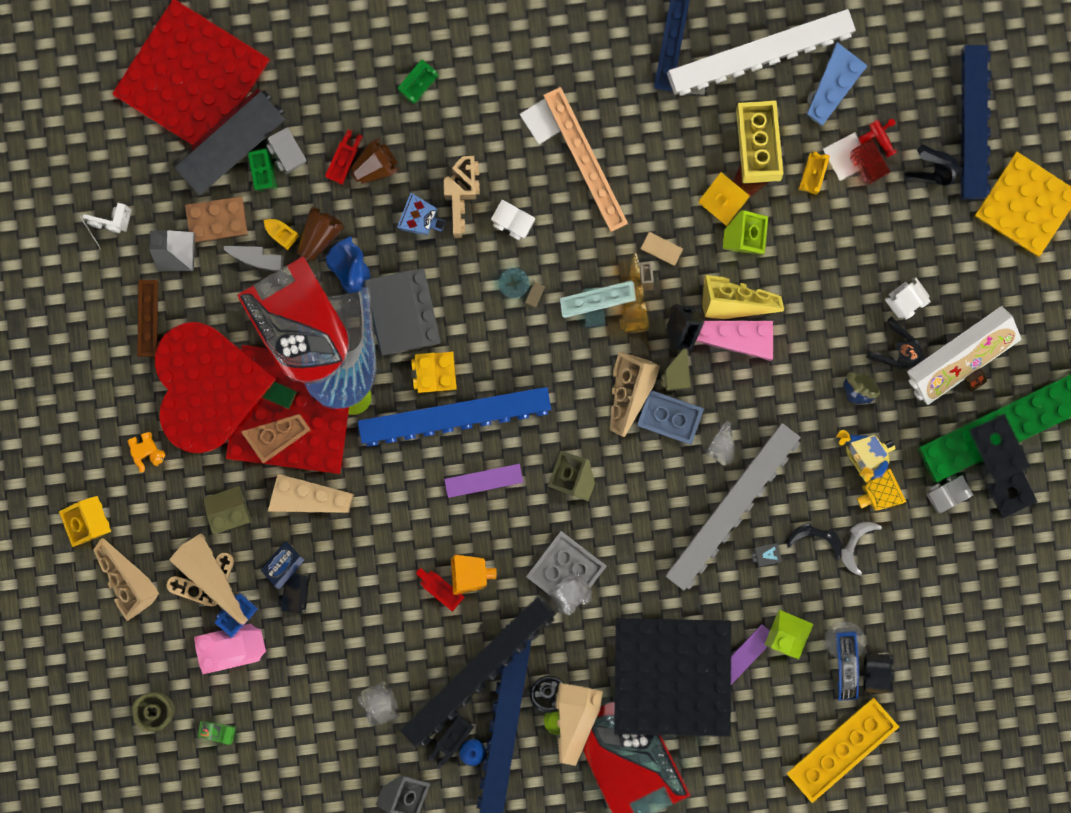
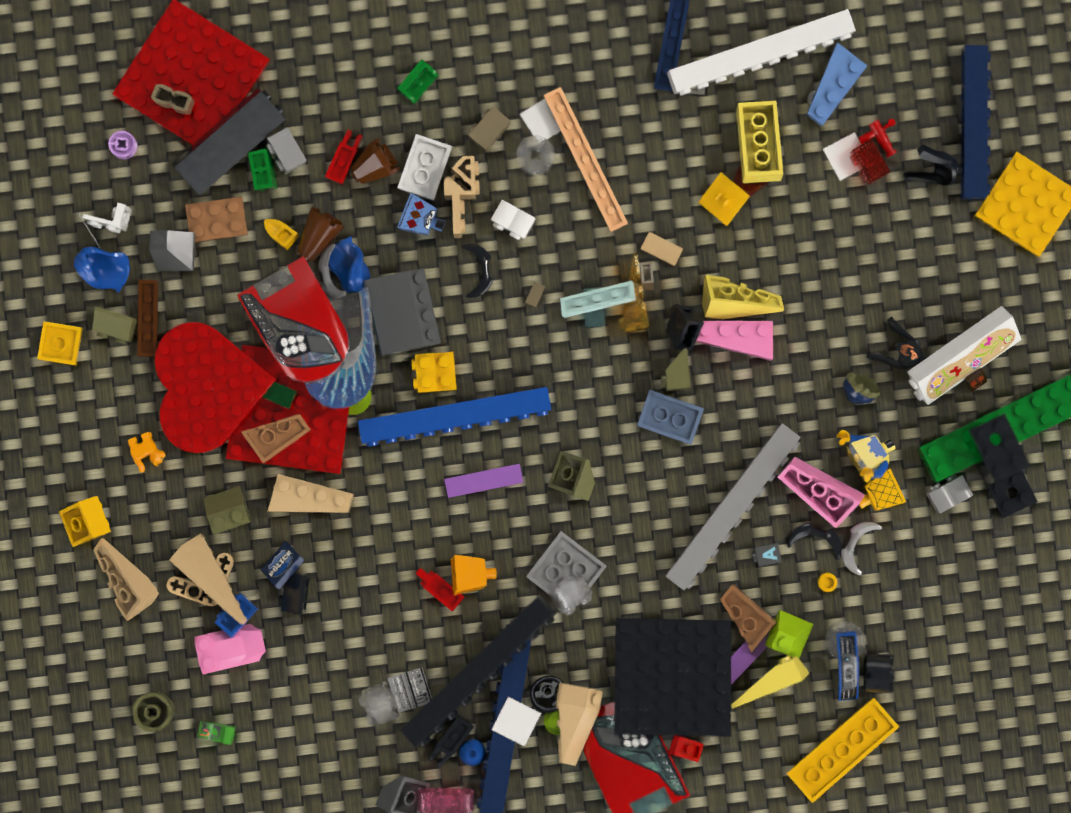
(59, 343): none -> yellow plate
(102, 268): none -> blue piece
(114, 324): none -> olive slope
(122, 144): none -> lavender wheel
(178, 100): none -> dark tan brick
(255, 257): light grey slope -> none
(328, 285): none -> light grey piece
(410, 689): none -> light grey sticker
(424, 167): none -> white plate
(445, 800): none -> clear pink beam
(486, 279): none -> black piece
(489, 128): none -> dark tan brick
(516, 721): none -> white sticker
(518, 274): clear light blue gear -> none
(538, 145): none -> clear brick
(632, 386): tan wedge -> none
(686, 748): none -> red plate
(722, 446): clear slope -> none
(746, 233): lime slope -> none
(748, 616): none -> medium nougat wing
(782, 675): none -> light yellow wedge
(814, 172): yellow hinge -> none
(821, 491): none -> bright pink wedge
(827, 582): none -> yellow tile
(908, 298): white brick -> none

